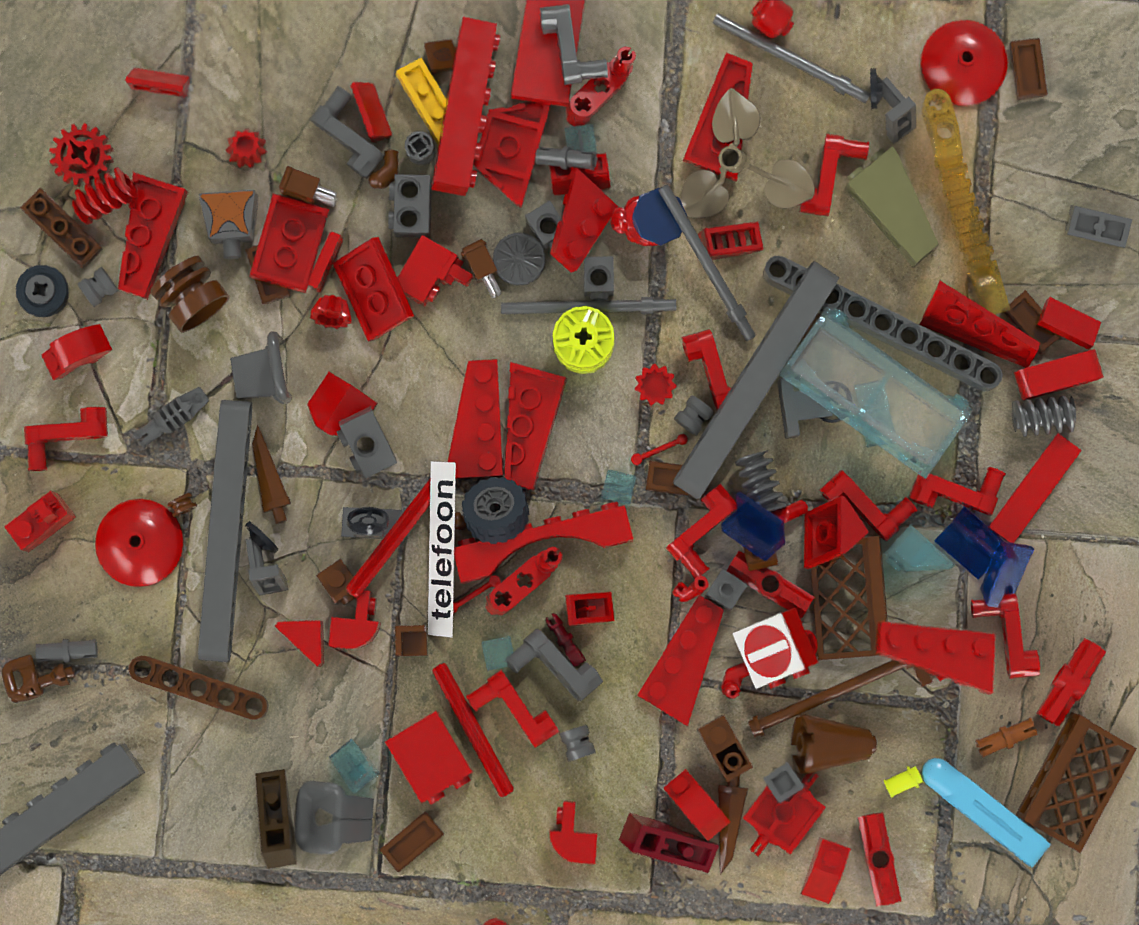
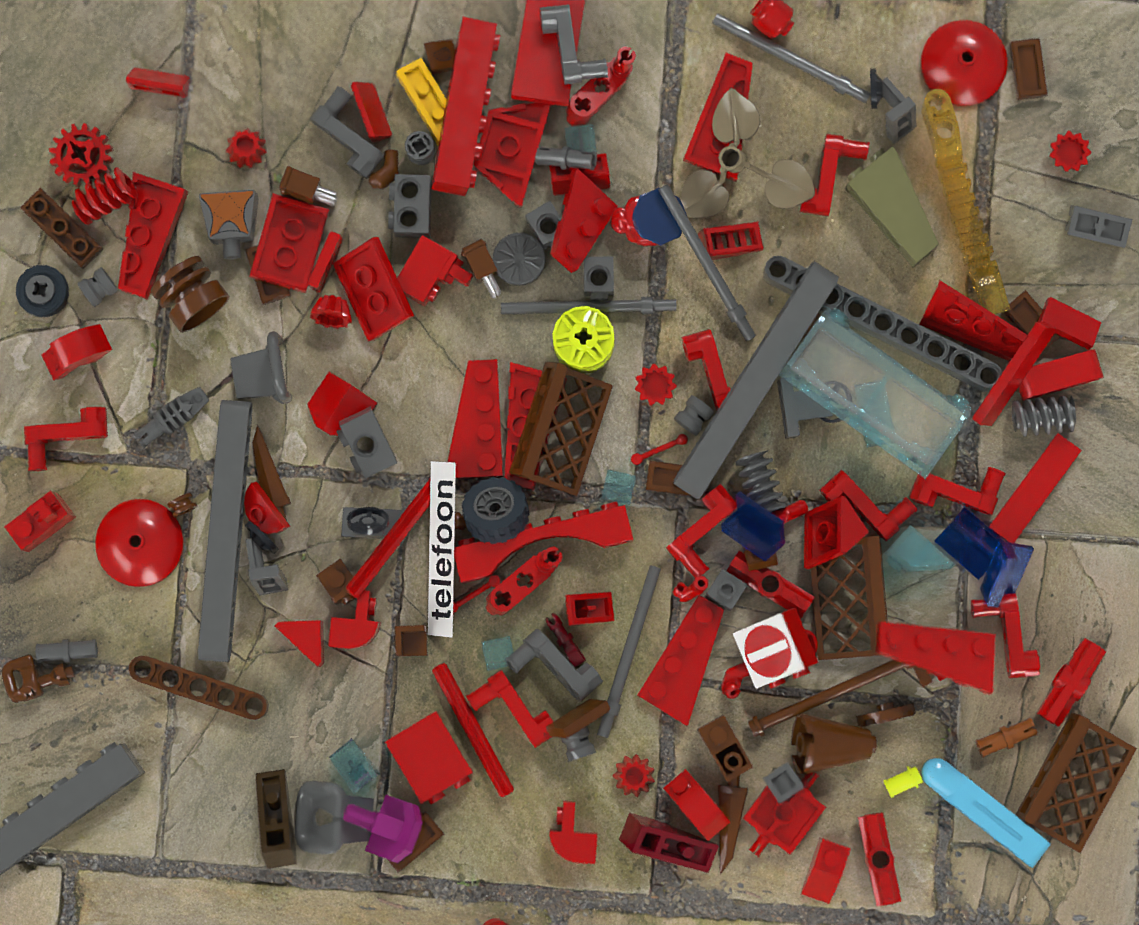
(262, 511): none -> red plate
(392, 828): none -> magenta piece
(538, 426): none -> reddish brown fence
(578, 718): none -> reddish brown tile
(629, 651): none -> dark grey bar
(634, 775): none -> red piece
(886, 713): none -> reddish brown plate
(1014, 373): none -> red tile
(1070, 151): none -> red piece

